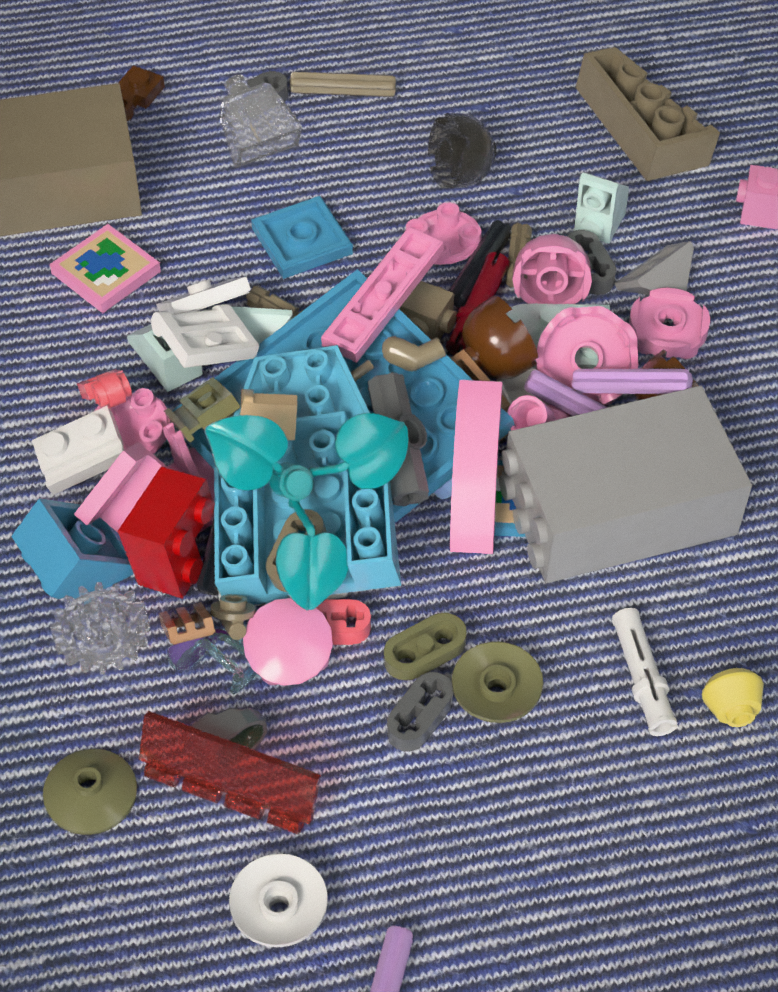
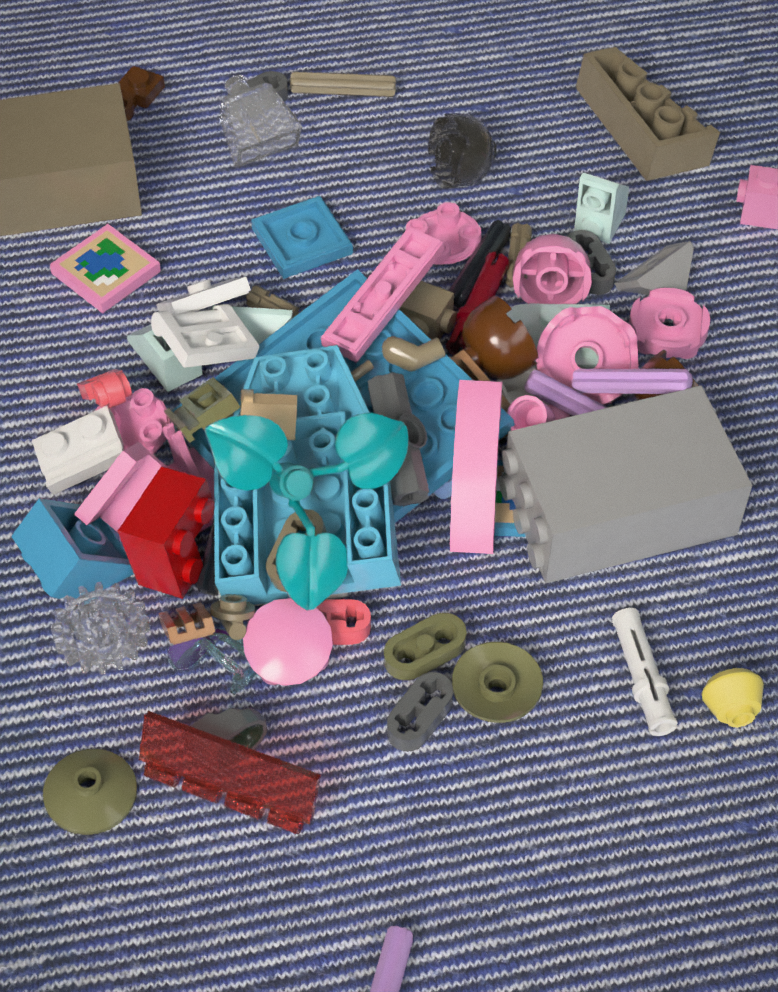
(276, 880): white dish -> none

